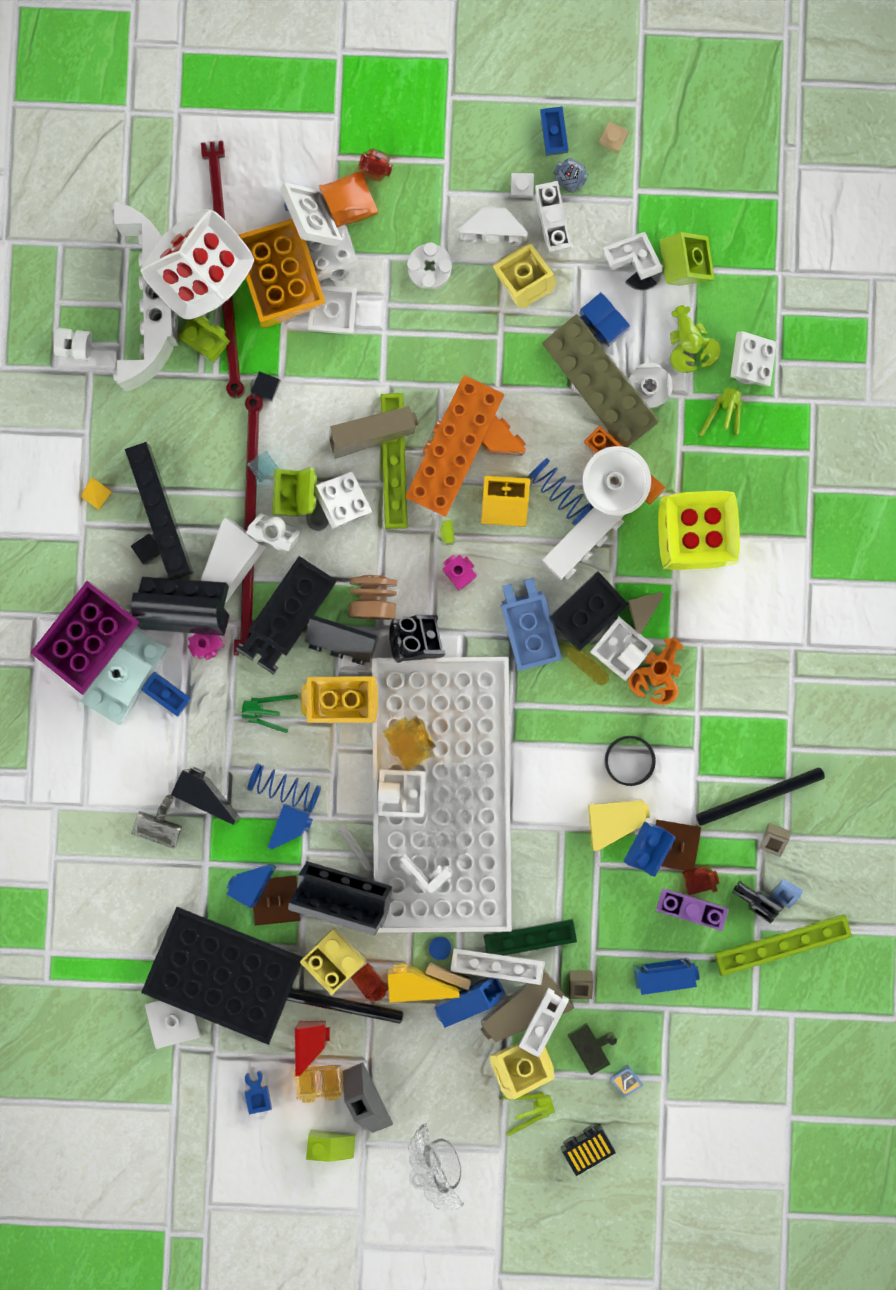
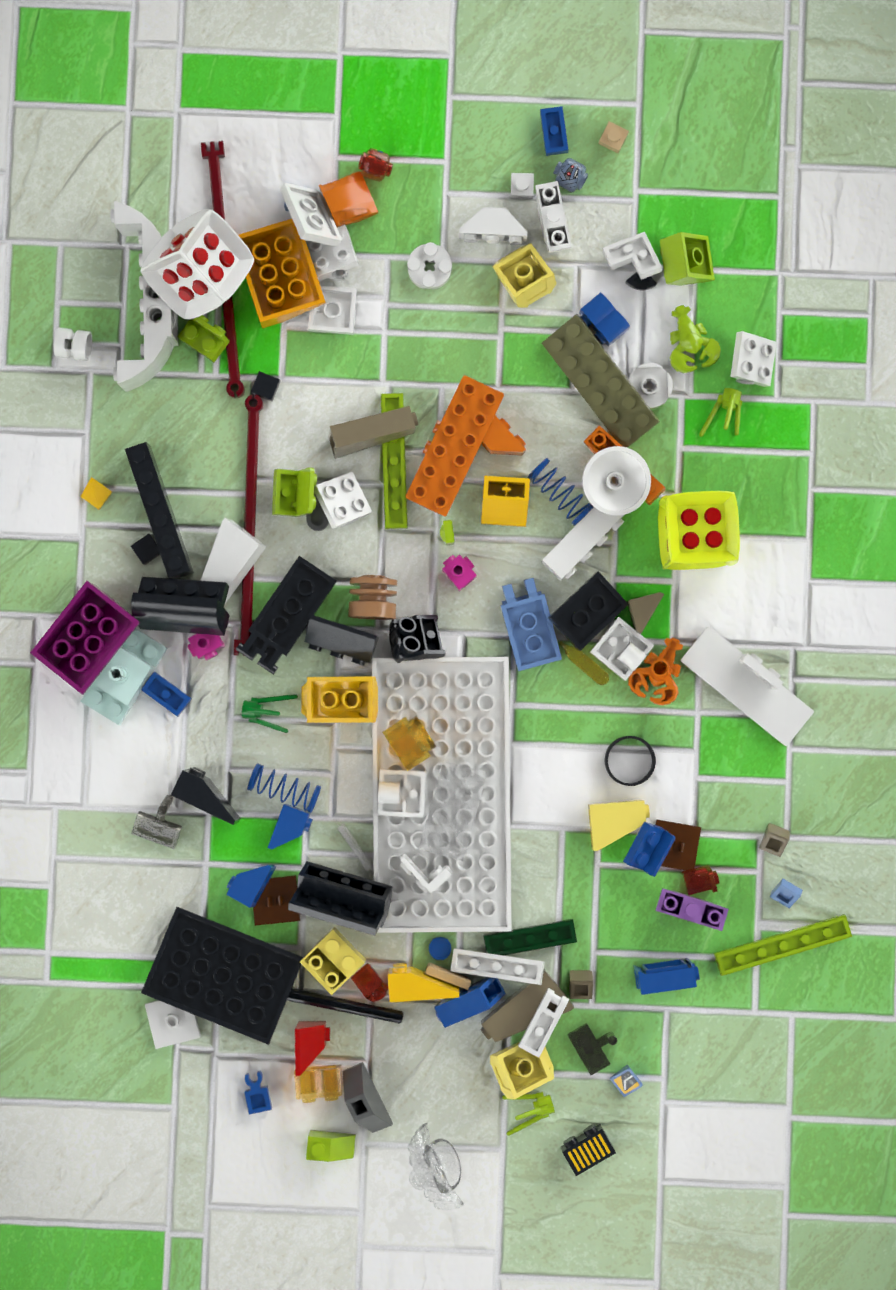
(262, 466): clear light blue tile -> none
(274, 531): white plate -> none
(747, 685): none -> white bracket
(759, 902): black arm -> none
(760, 796): black axle -> none

